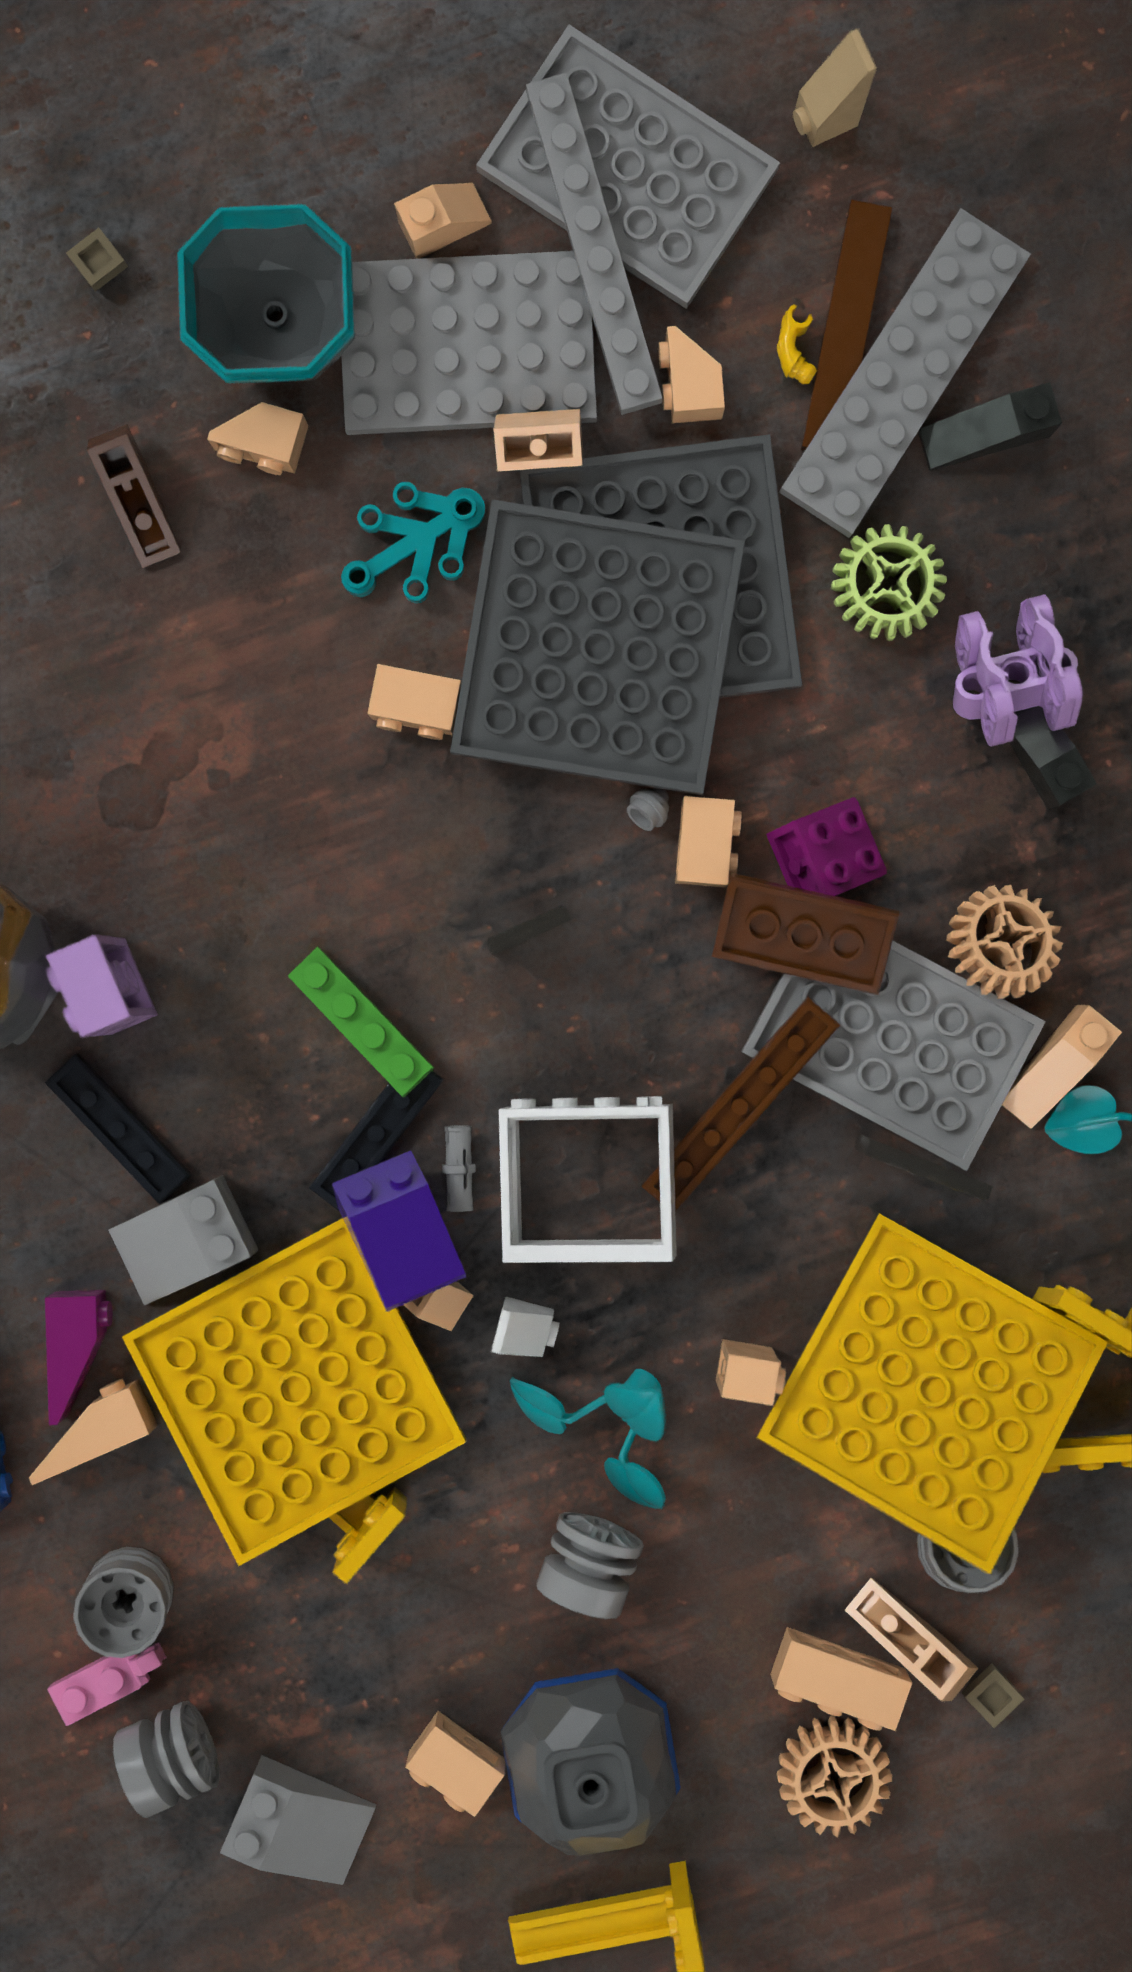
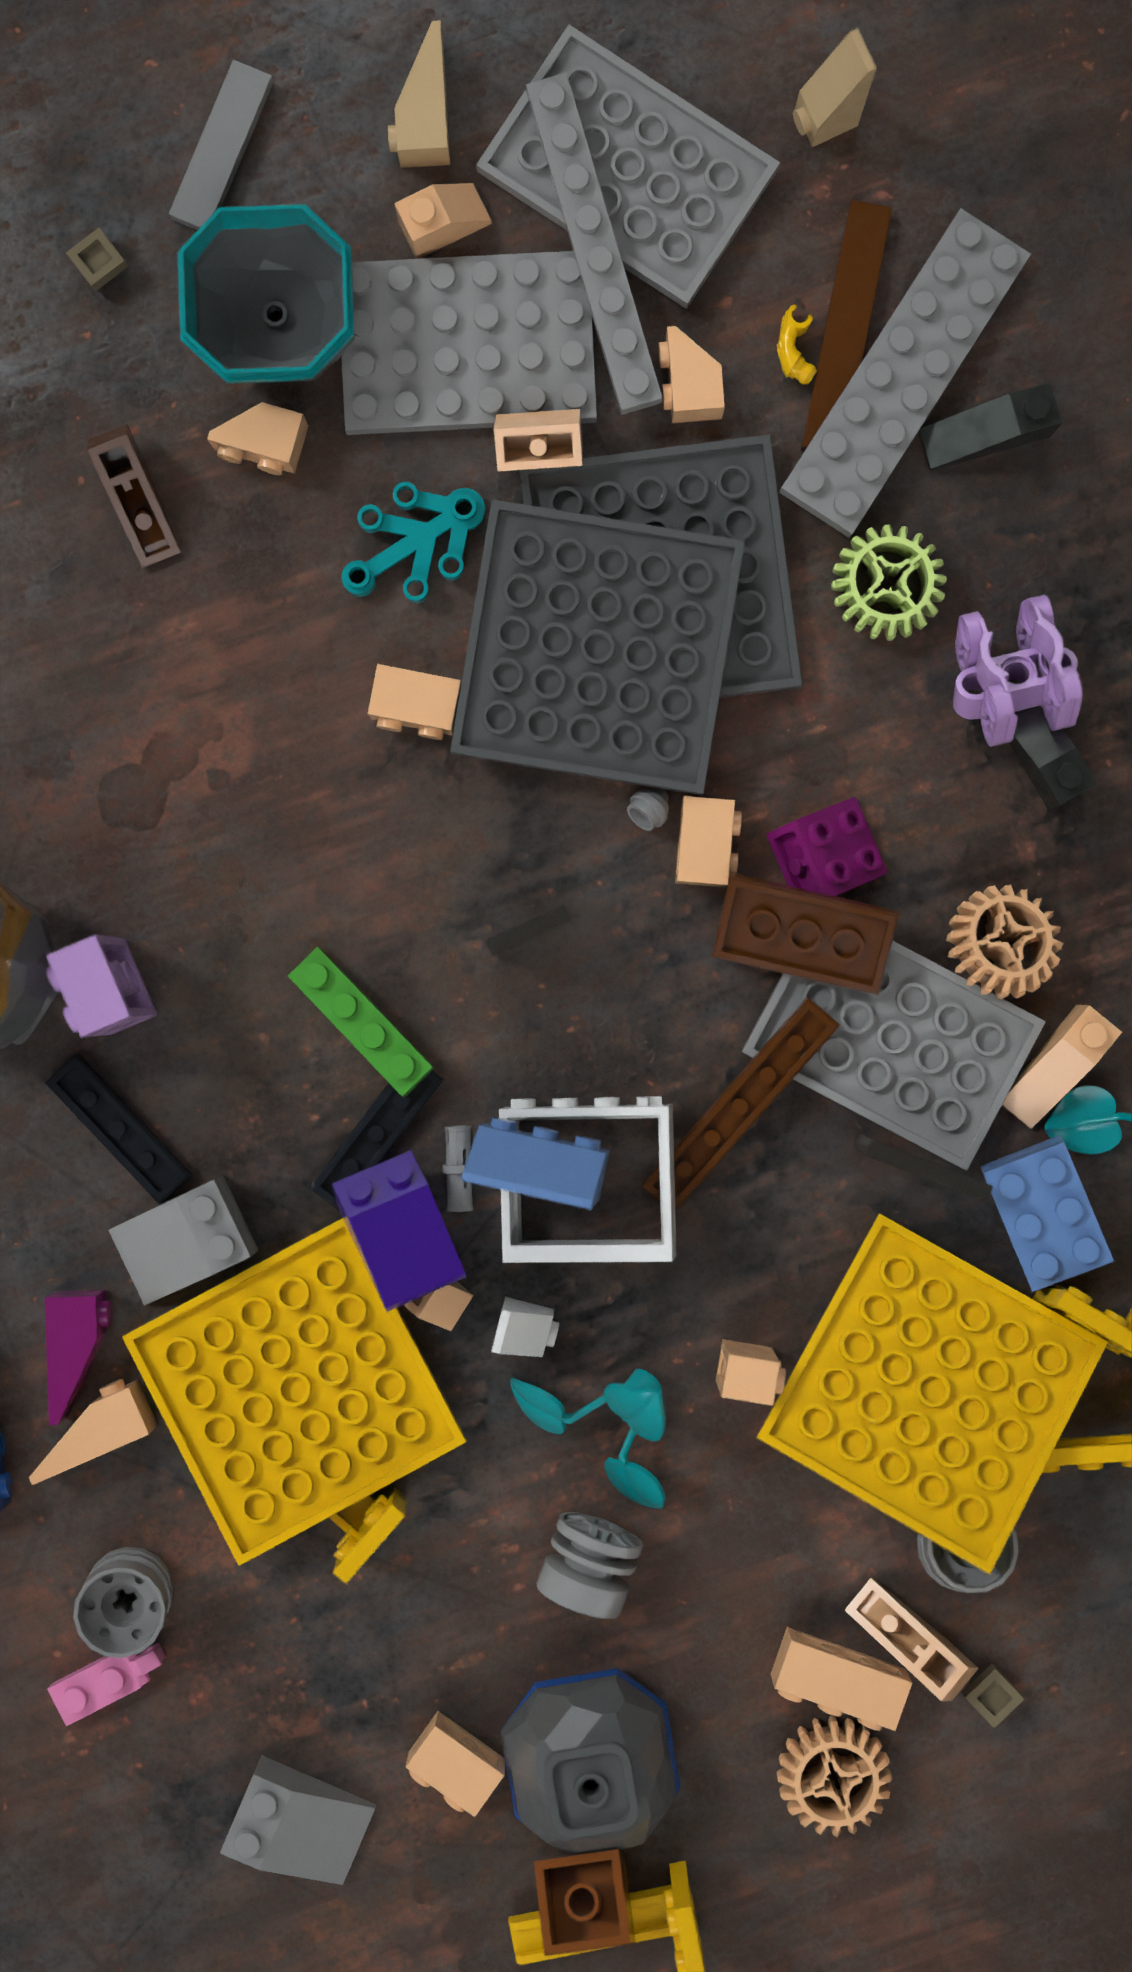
(166, 1759): light grey wheel -> none
(221, 145): none -> light grey tile
(421, 110): none -> tan slope
(537, 1163): none -> medium blue slope
(584, 1902): none -> dark orange brick
(1047, 1213): none -> medium blue brick

